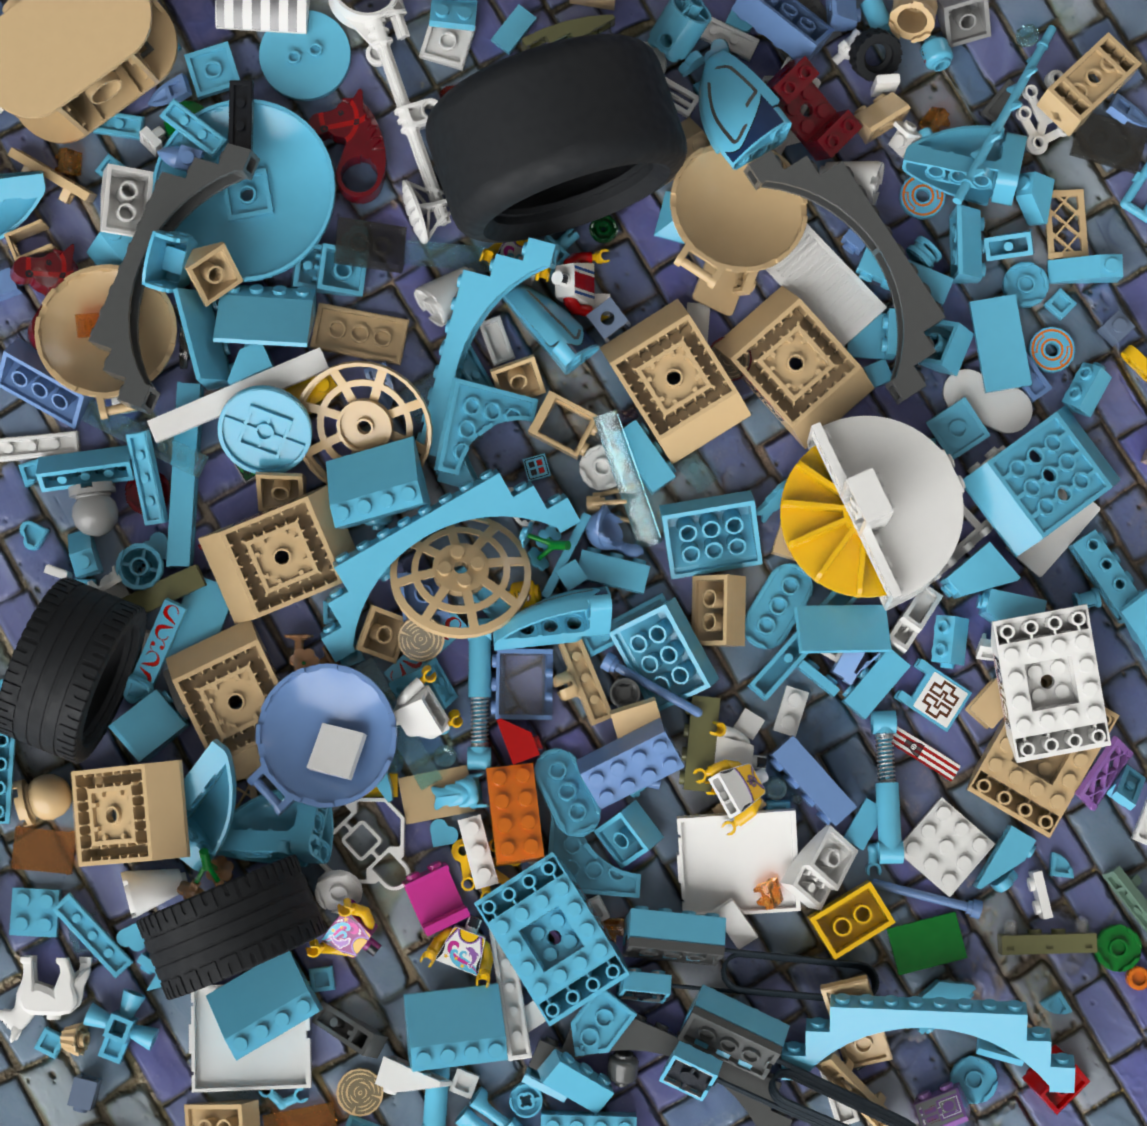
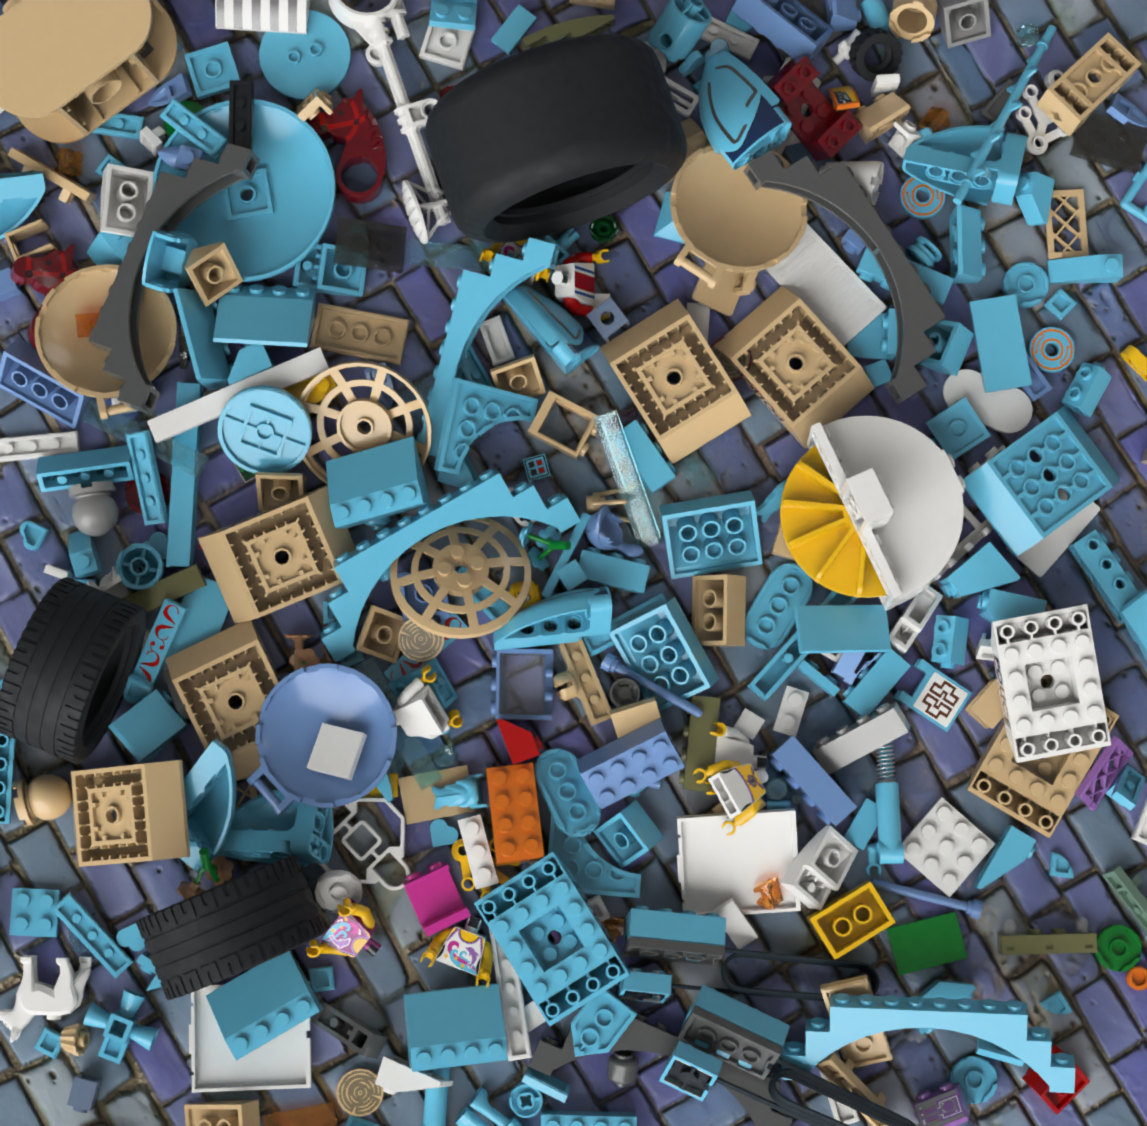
(28, 472): medium azure tile -> none
(43, 850): clear orange piece -> none
(150, 888): white cone -> none
(283, 1103): medium azure arm -> none
(309, 106): none -> tan bracket
(438, 295): white cone -> none
(464, 1083): white tile -> none
(479, 690): medium azure piece -> none
(576, 1081): medium azure brick -> none
(596, 469): white tile -> none
(843, 97): none -> slope
(861, 738): none -> brick
(925, 754): sticker -> none
(936, 53): medium azure head -> none
(1005, 881): medium azure tile -> none
(1009, 245): medium azure slope -> none
(1041, 904): white plate -> none
(1091, 598): medium azure bush -> none
(1116, 328): sand blue brick -> none

